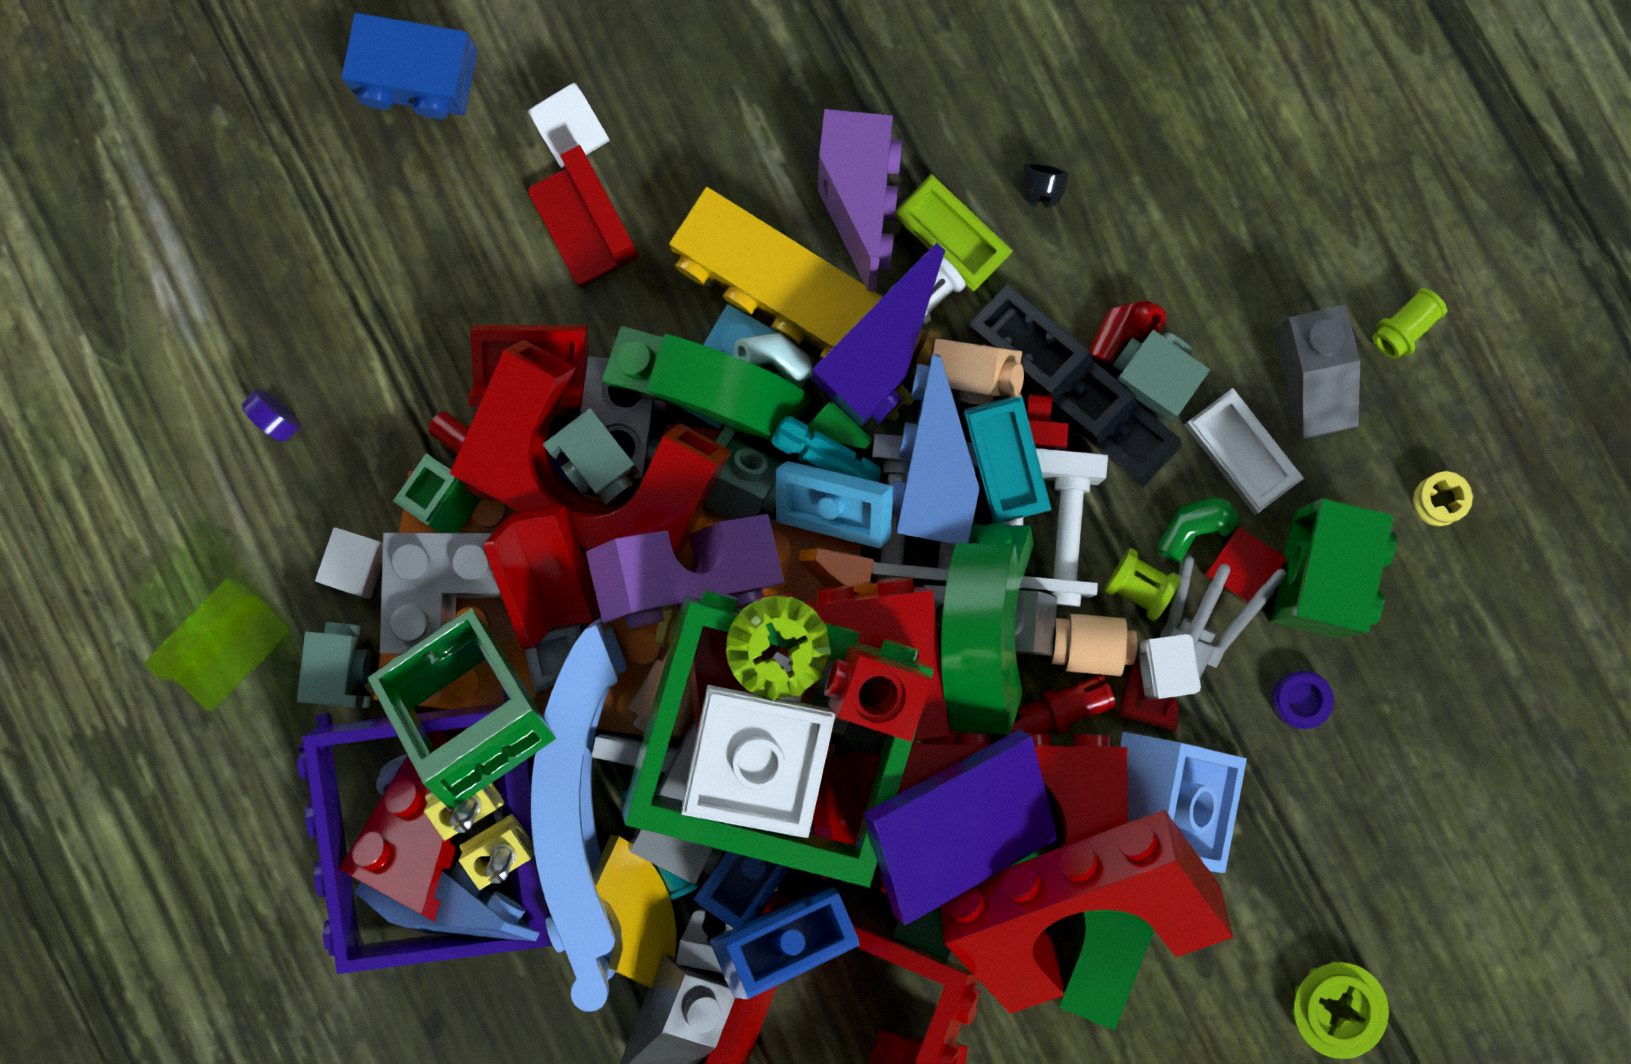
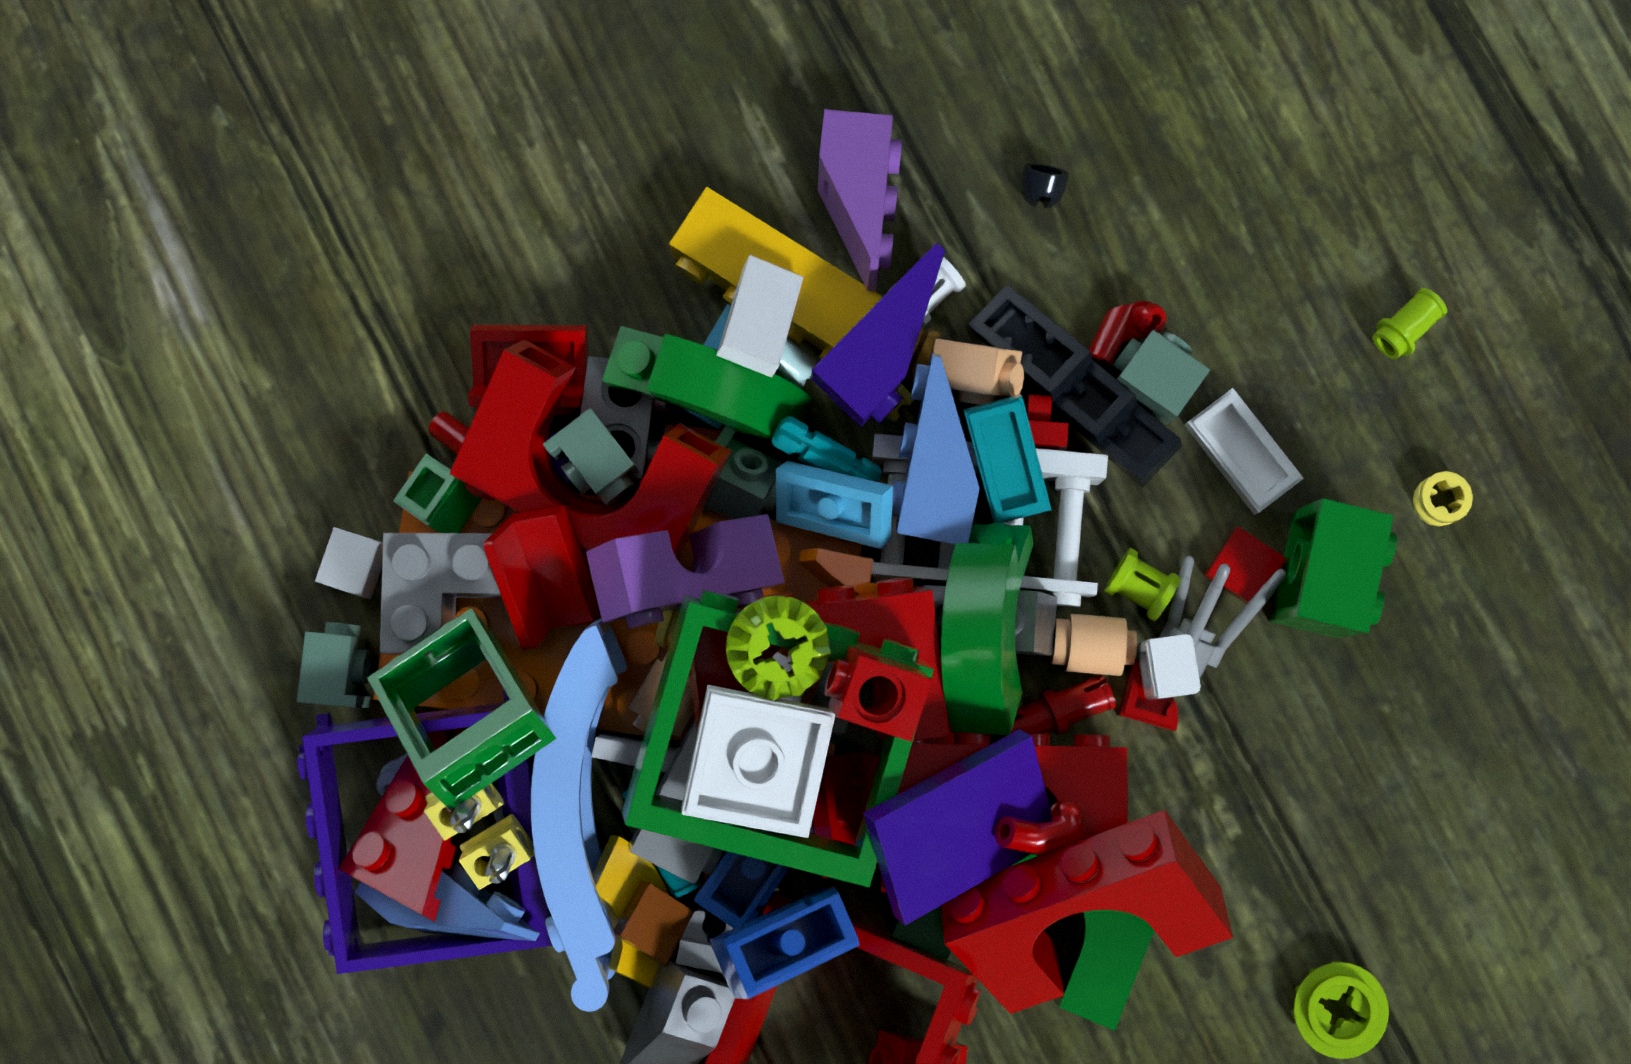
(219, 644): clear neon green panel -> none
(270, 415): dark purple tile -> none
(409, 66): blue brick -> none
(550, 654): light grey tile -> none
(567, 122): white slope -> none
(582, 220): red panel -> none
(653, 922): none -> dark orange tile
(760, 316): none -> white tile
(840, 427): green slope -> none
(939, 217): lime tile -> none
(1045, 837): none -> red arm
(1192, 785): light blue slope -> none
(1196, 519): green arm -> none
(1302, 699): dark purple tile -> none
(1320, 370): flat silver slope -> none

